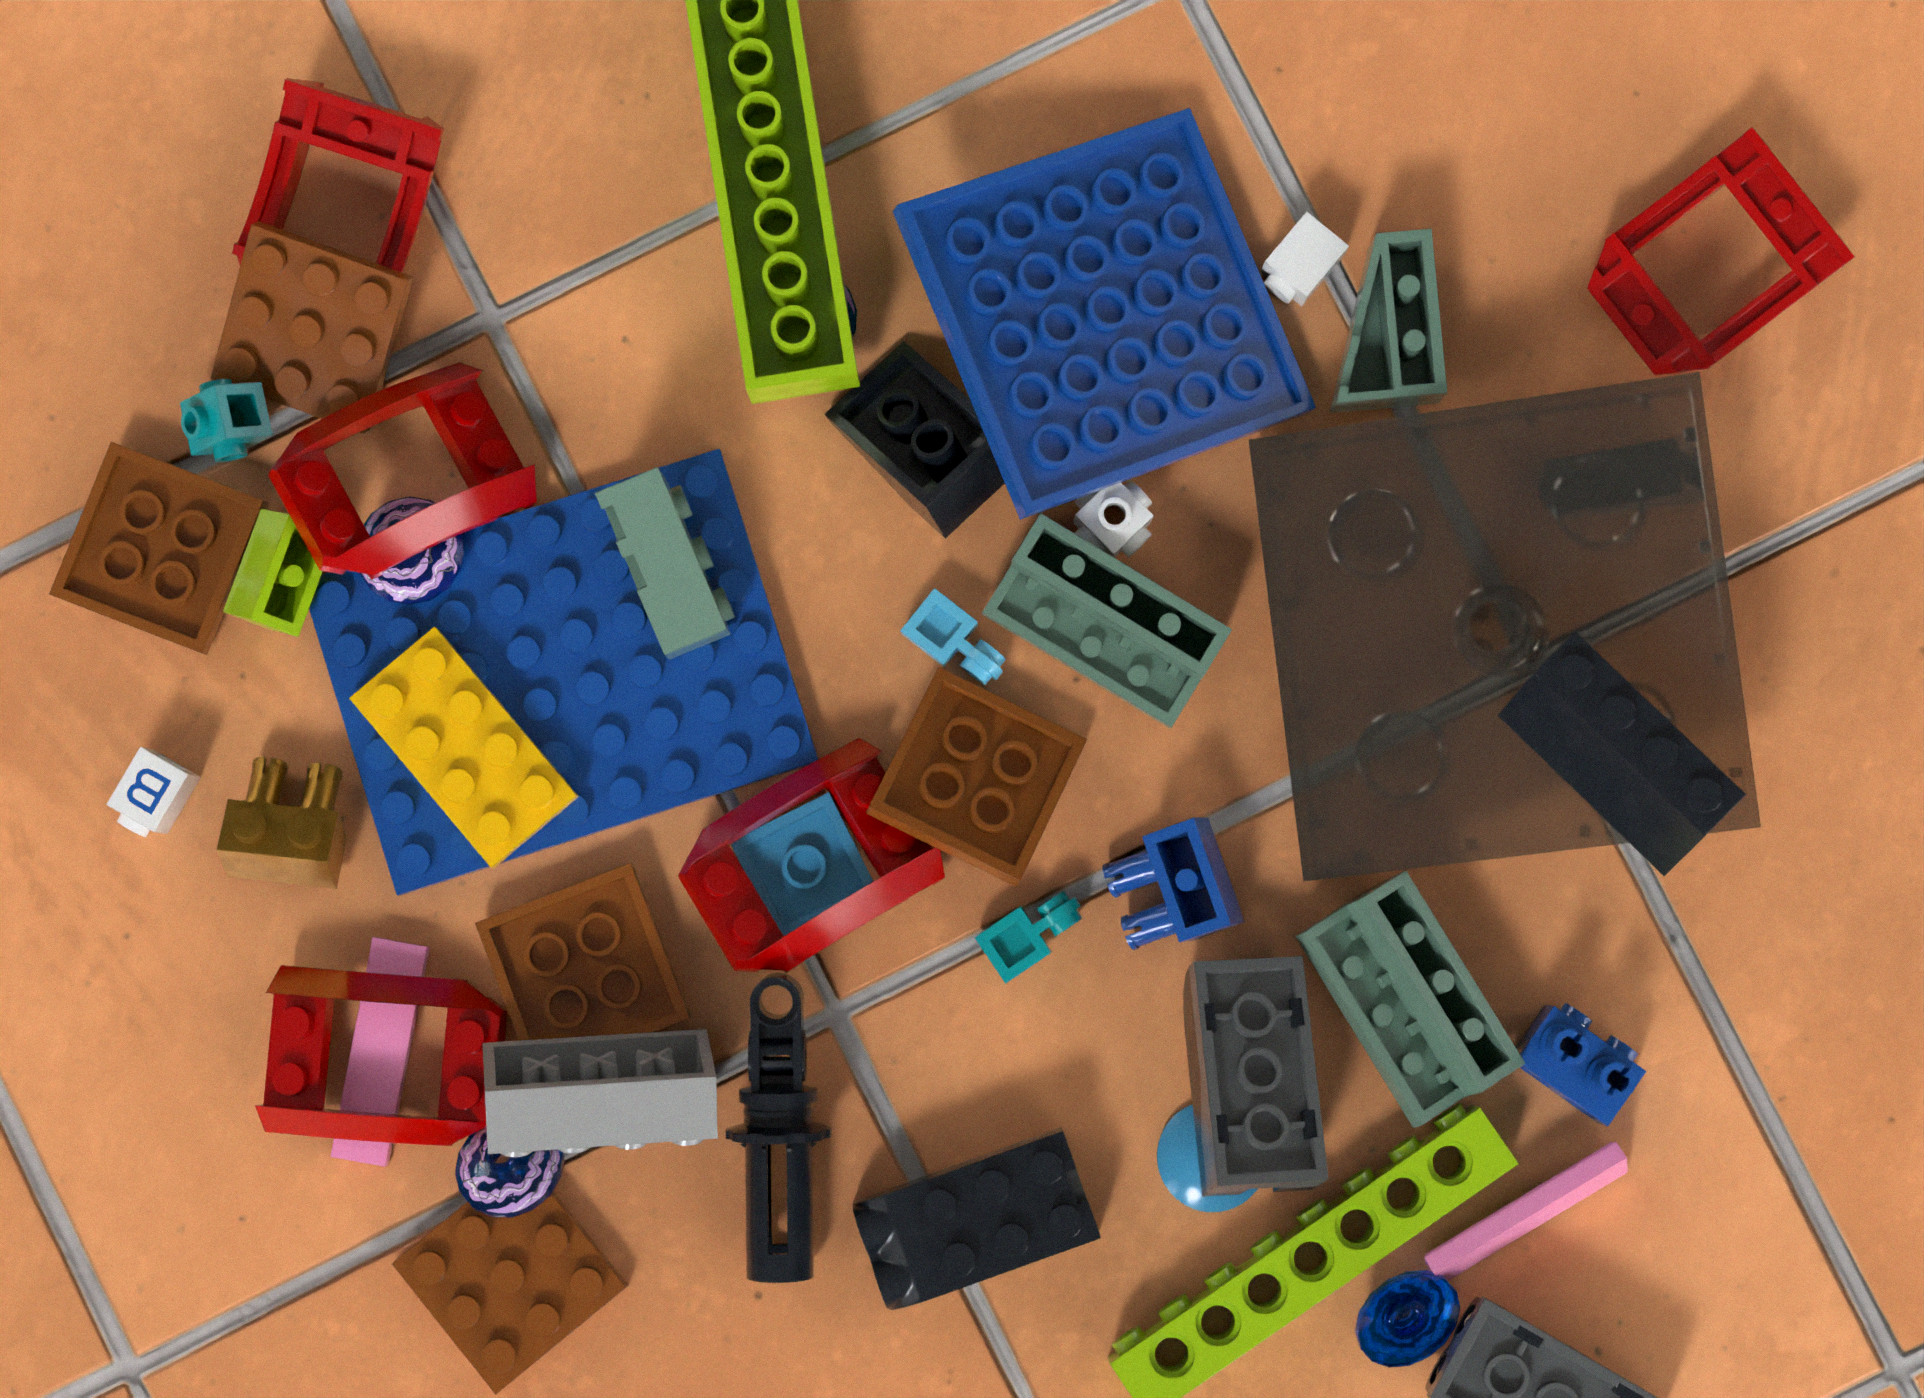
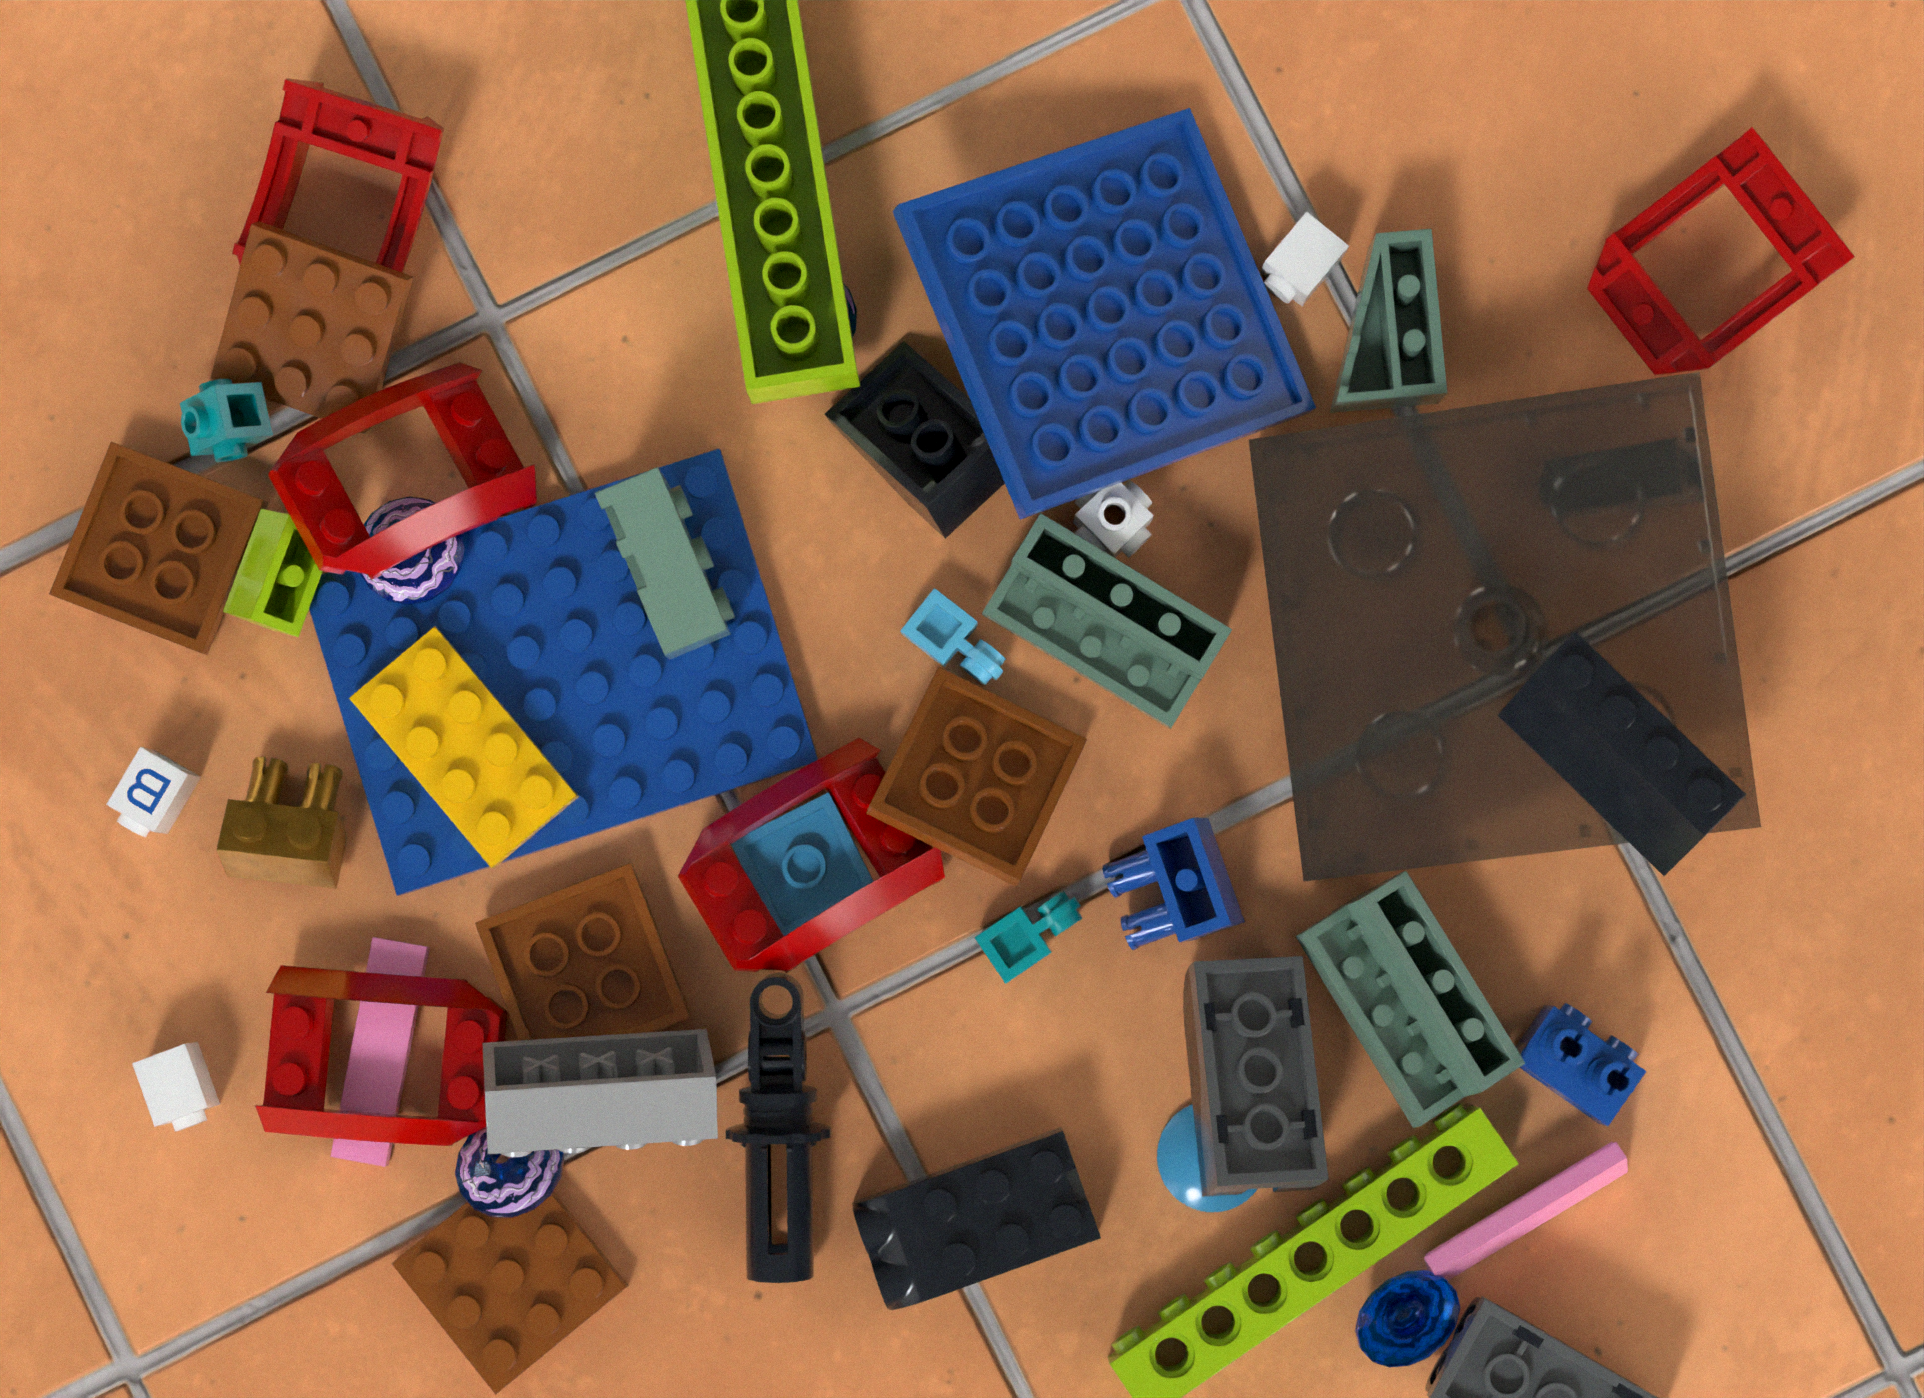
(177, 1086): none -> white brick

